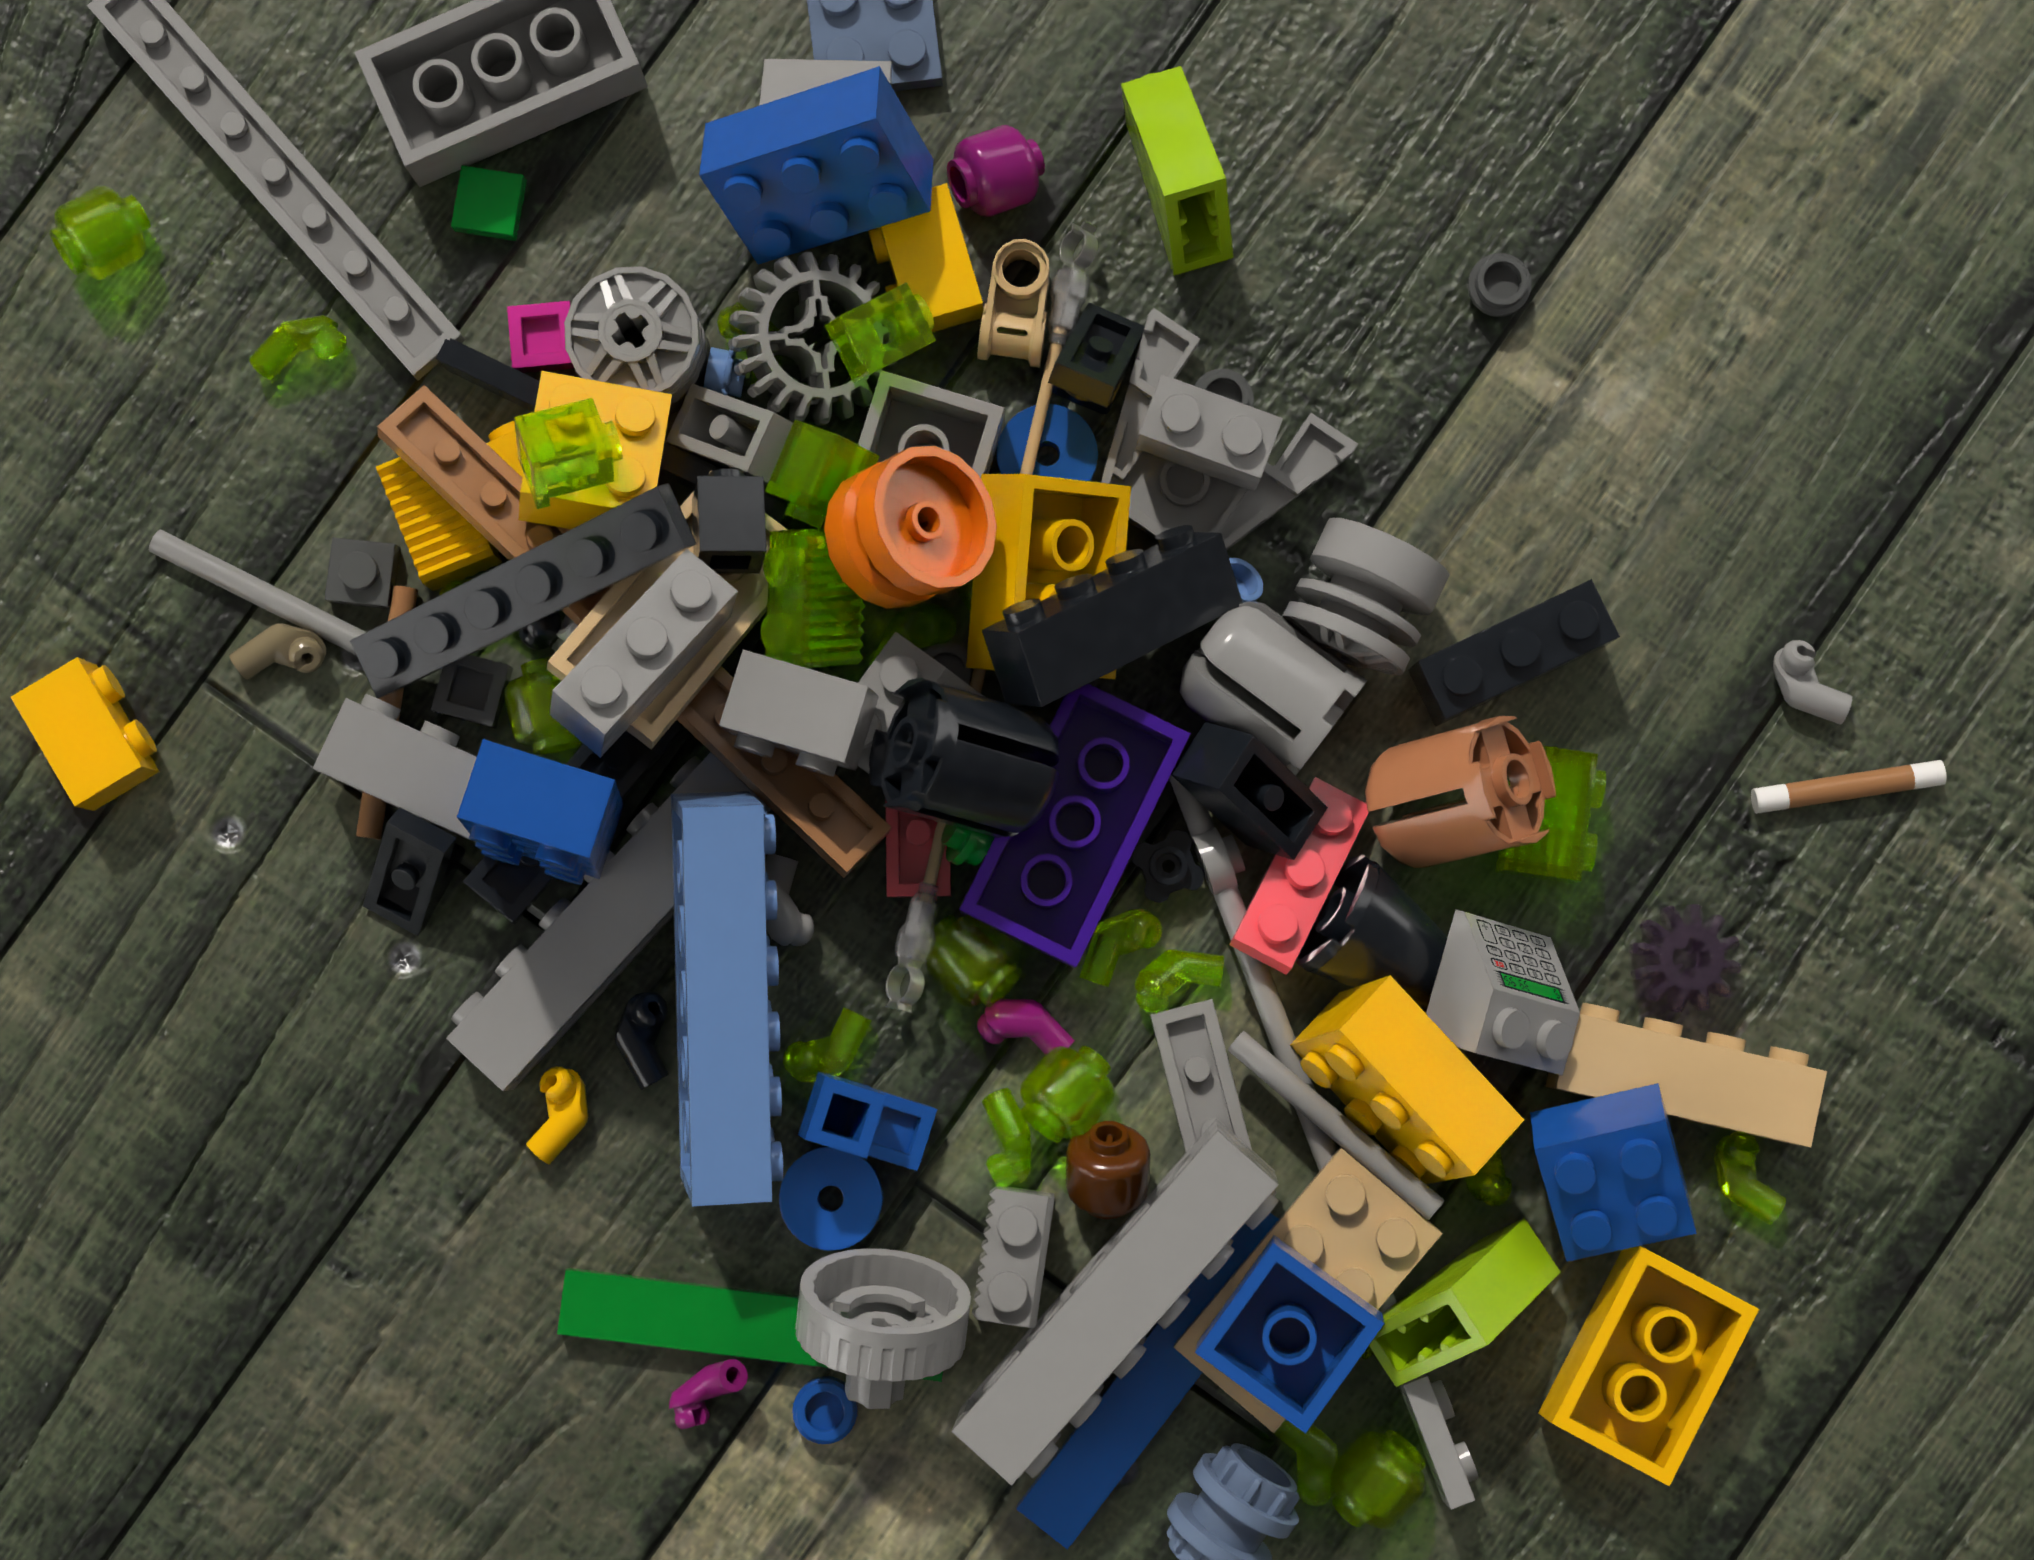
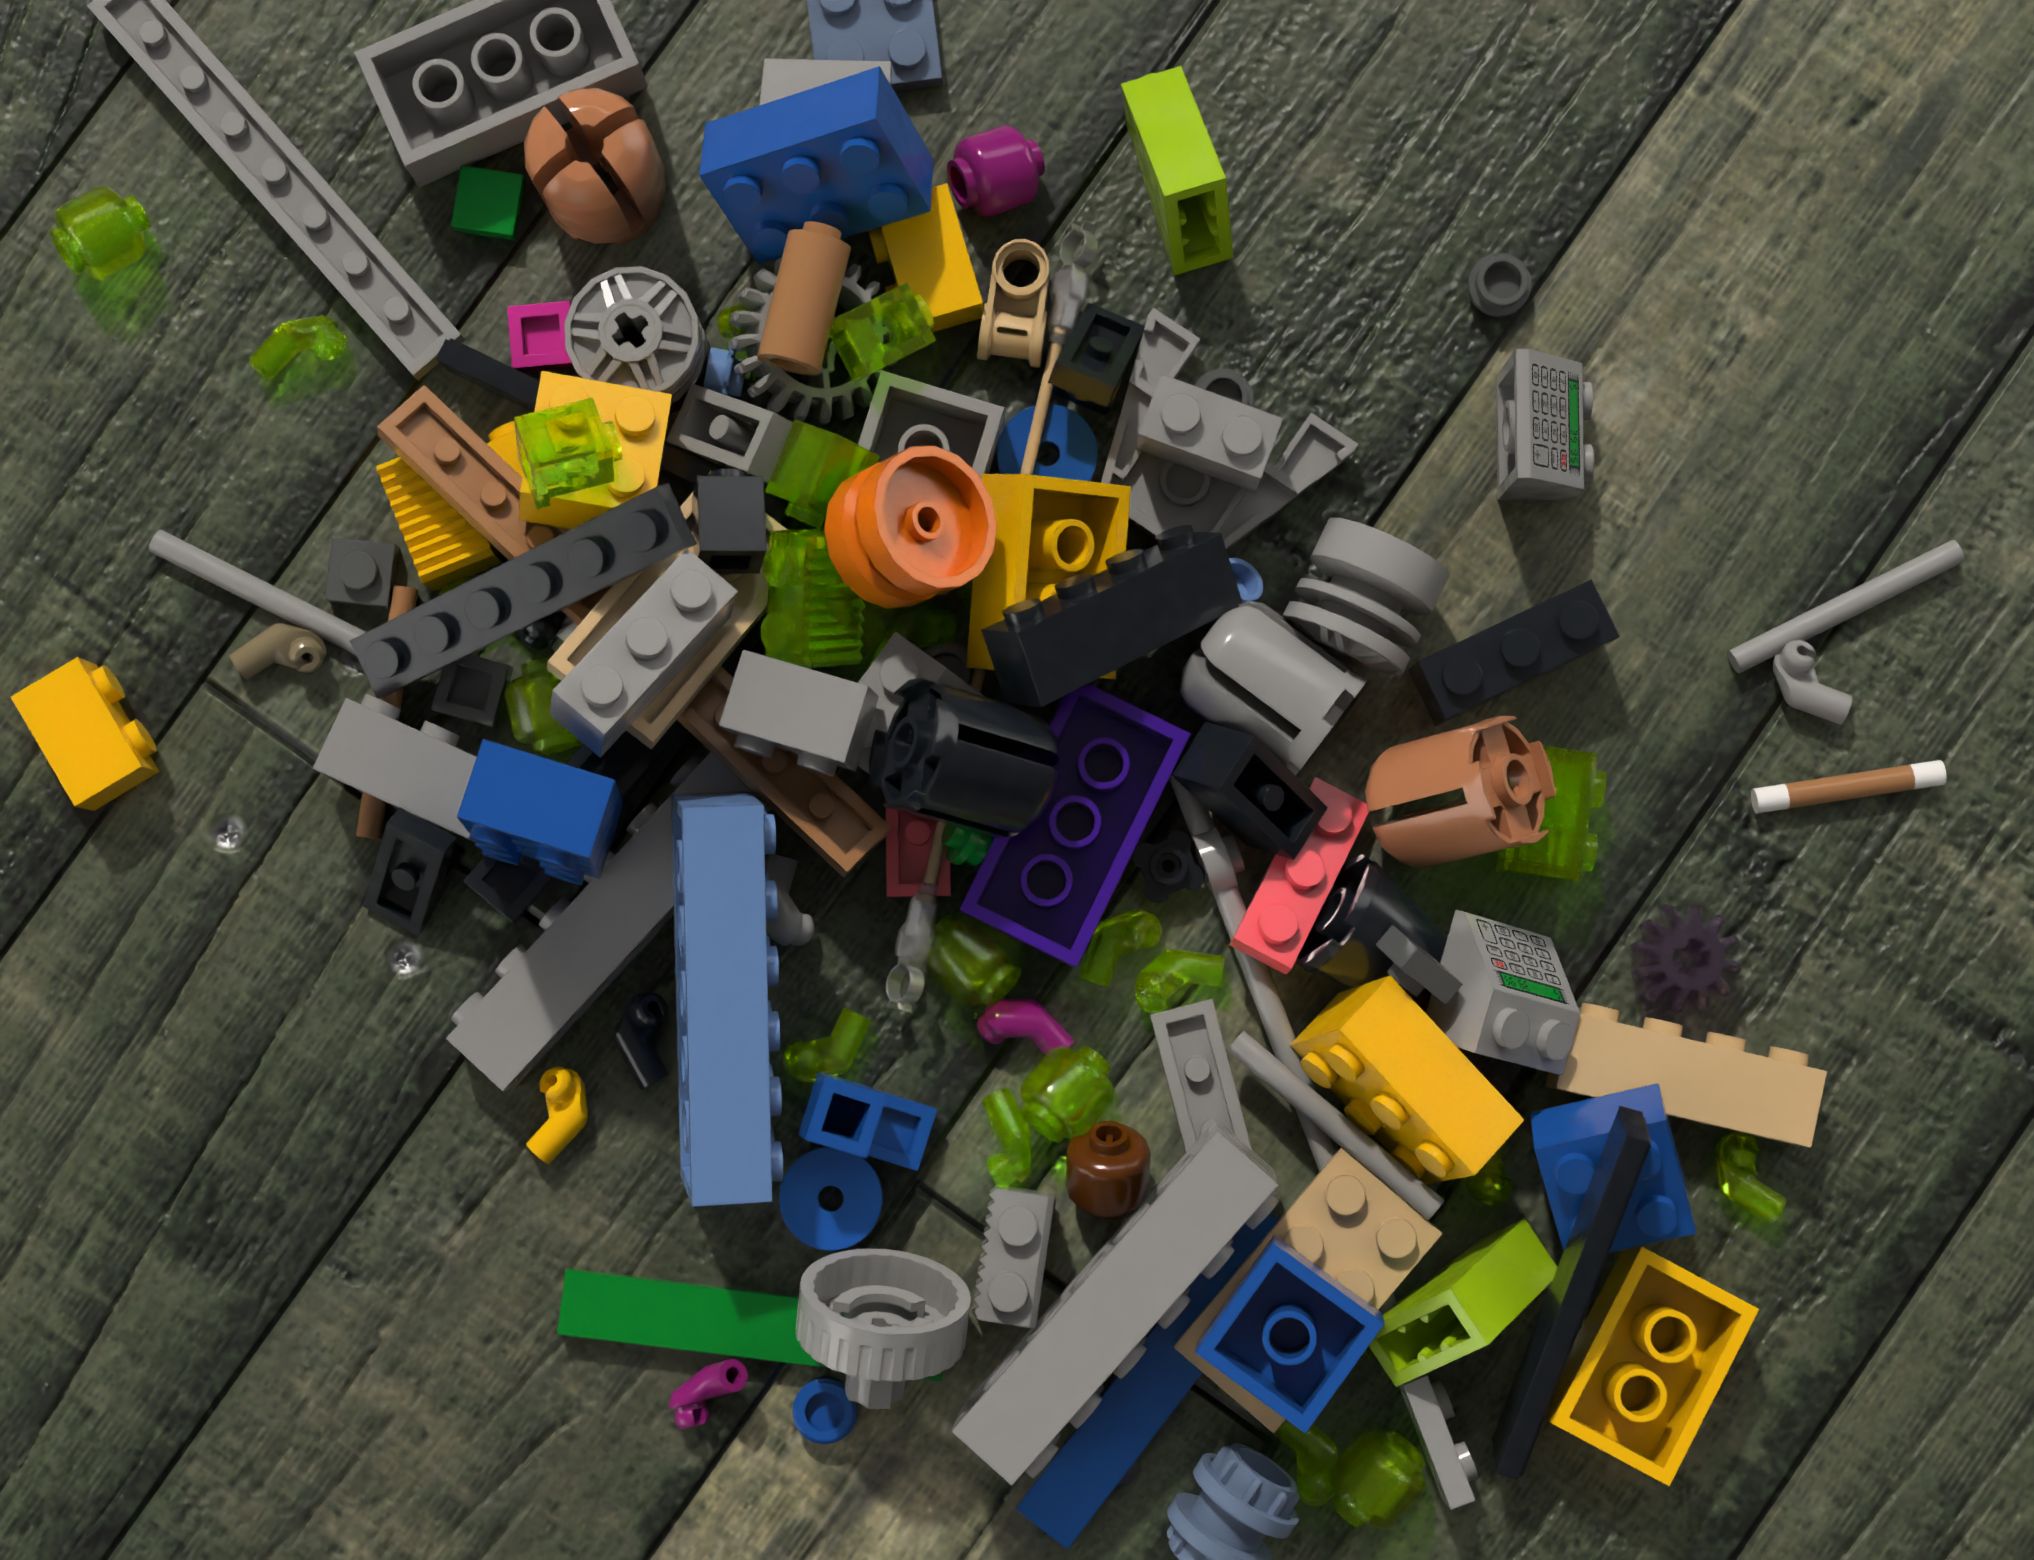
(602, 137): none -> nougat cylinder
(804, 299): none -> medium nougat brick
(1417, 968): none -> dark grey plate
(1542, 428): none -> light grey slope
(1571, 1291): none -> black tile
(1846, 605): none -> light grey bar

